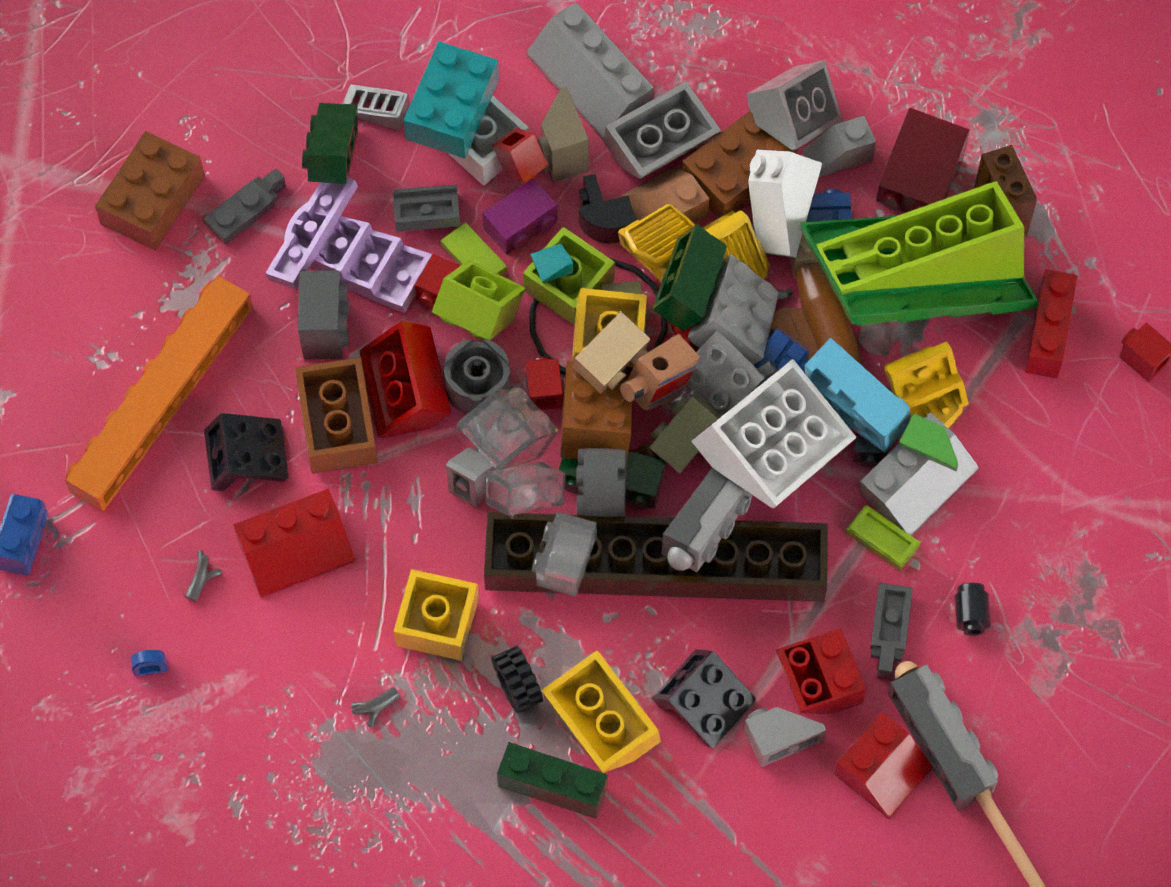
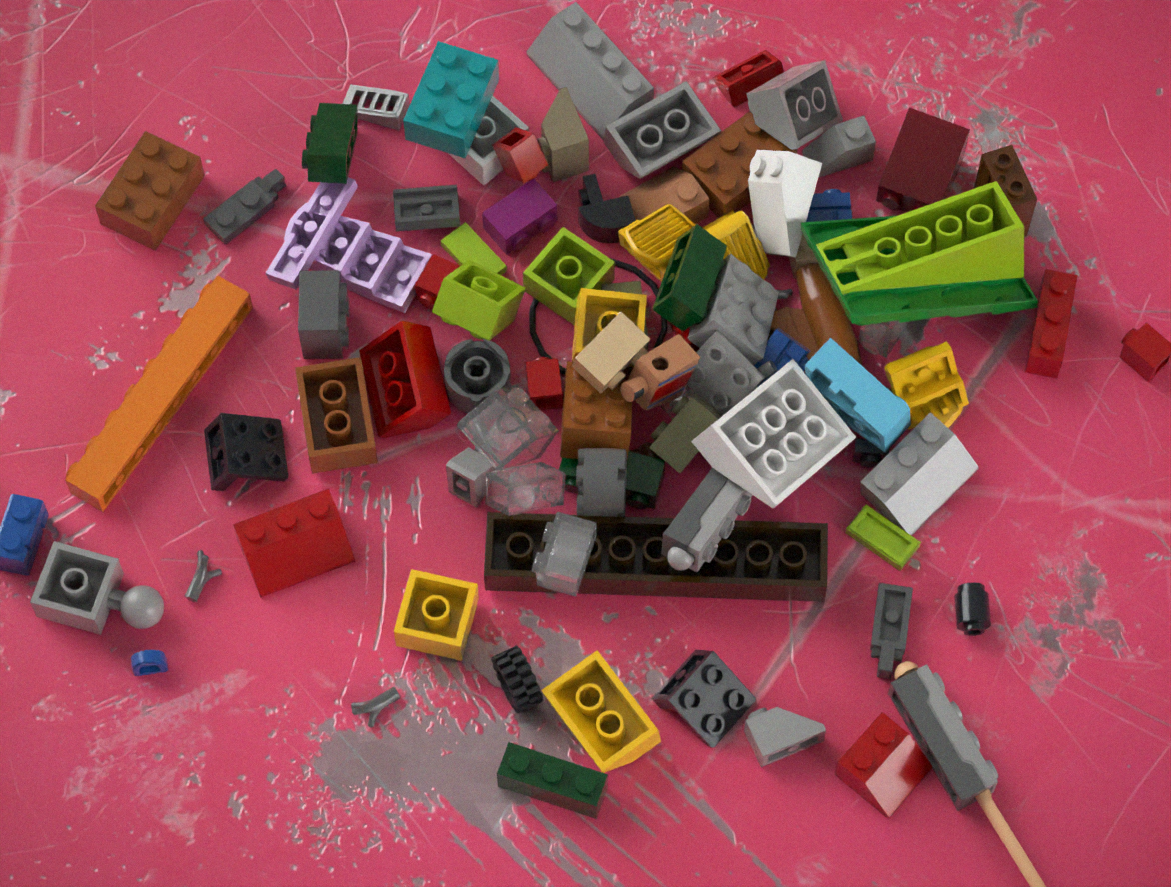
(87, 608): none -> light grey brick
(552, 263): teal slope -> none
(748, 76): none -> red slope
(822, 674): red slope -> none
(929, 441): bright green tile -> none

